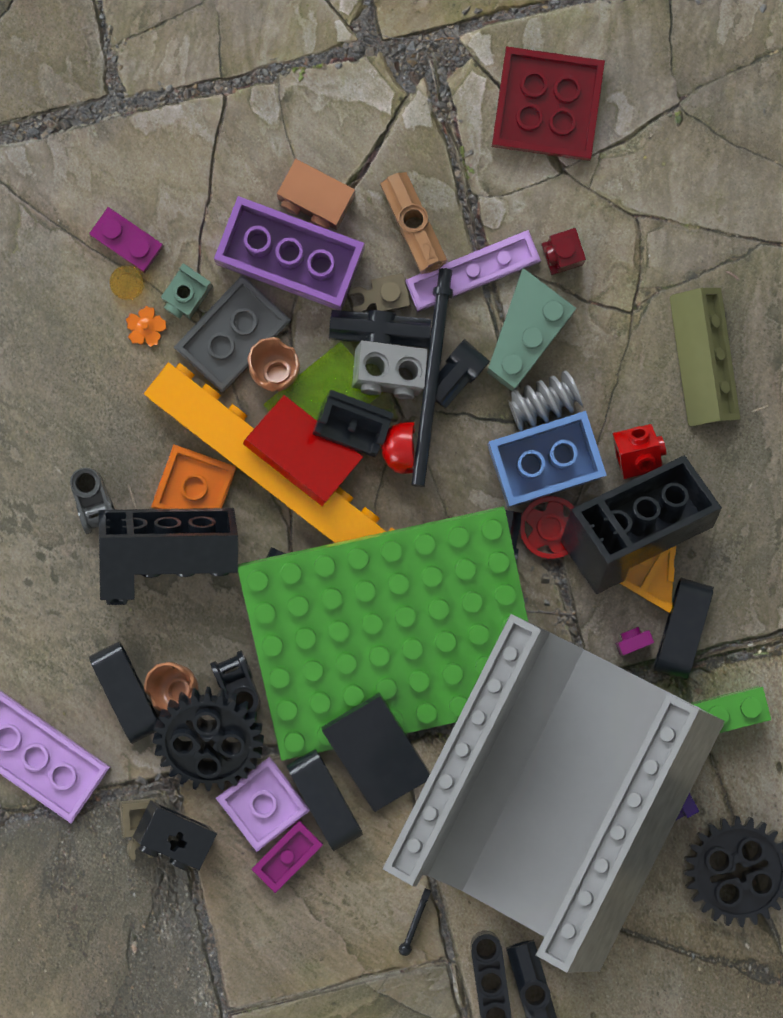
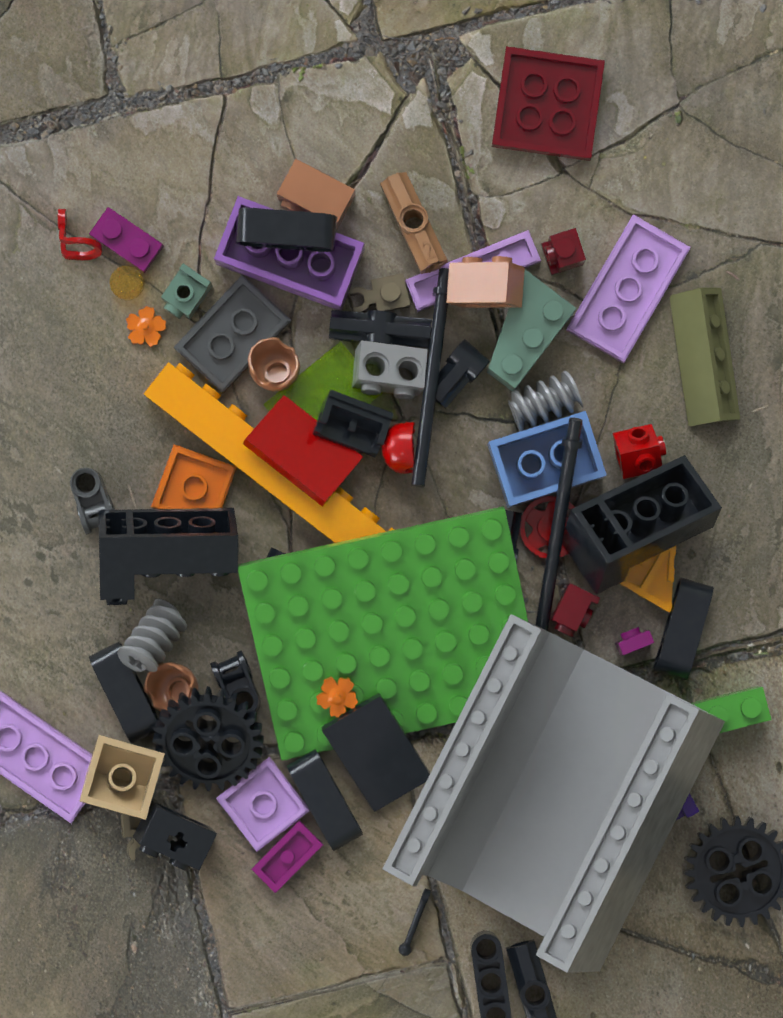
(75, 255): none -> red piece
(121, 777): none -> tan slope
(152, 637): none -> light grey piece
(286, 229): none -> black beam
(337, 696): none -> orange plant
(485, 283): none -> brick
(572, 443): none -> black bar
(573, 610): none -> dark red brick
(628, 288): none -> lavender tile

